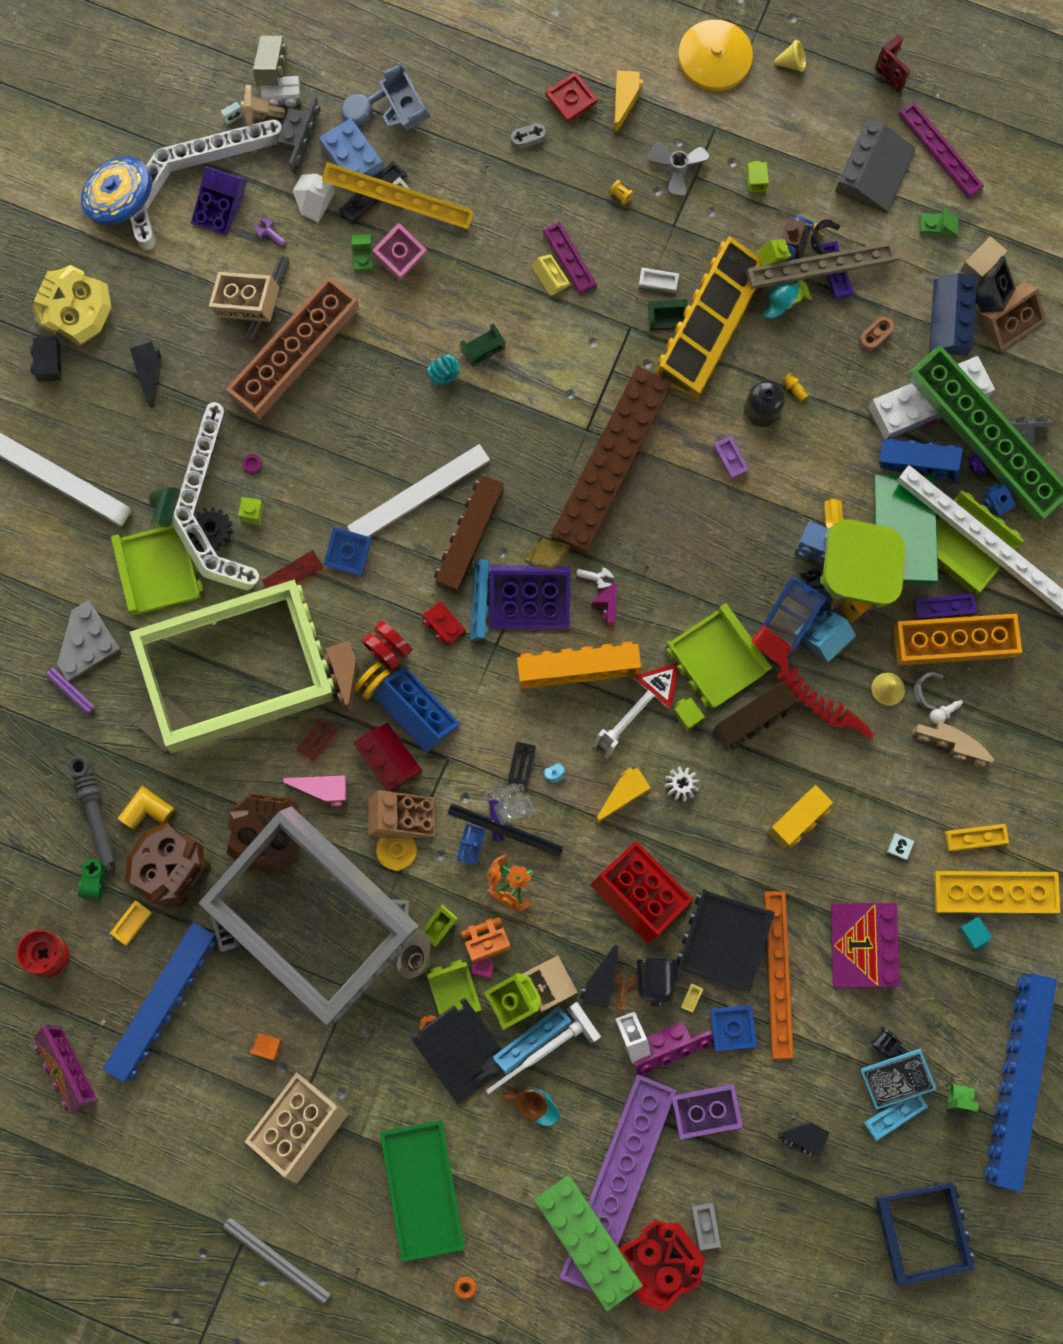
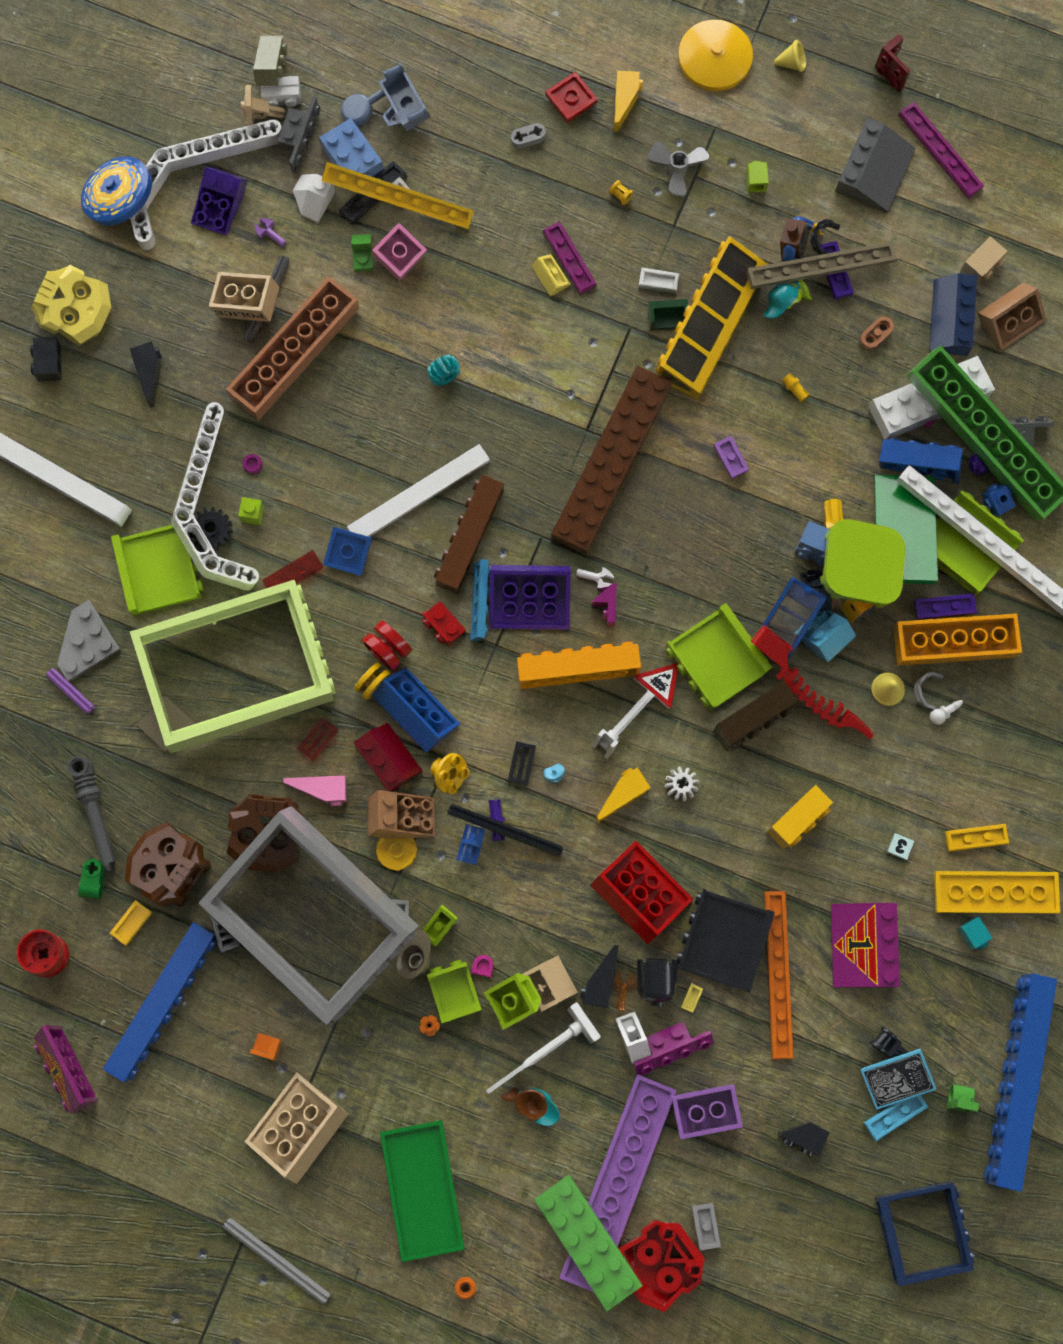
(145, 803): yellow brick -> none
(164, 502): dark green brick -> none
(231, 113): light aqua tile -> none
(345, 667): medium nougat slope -> none
(449, 772): none -> yellow plate
(458, 1049): black door -> none
(483, 346): dark green panel -> none
(488, 944): orange plate -> none
(514, 809): clear plate -> none
(518, 878): orange plant -> none
(532, 1040): dark azure plate -> none
(547, 554): clear yellow piece -> none
(688, 713): lime brick -> none
(733, 1028): blue plate -> none
(761, 407): black cylinder -> none
(774, 252): lime brick -> none
(939, 224): bright green slope -> none
(961, 744): tan slope -> none
(996, 289): black slope -> none

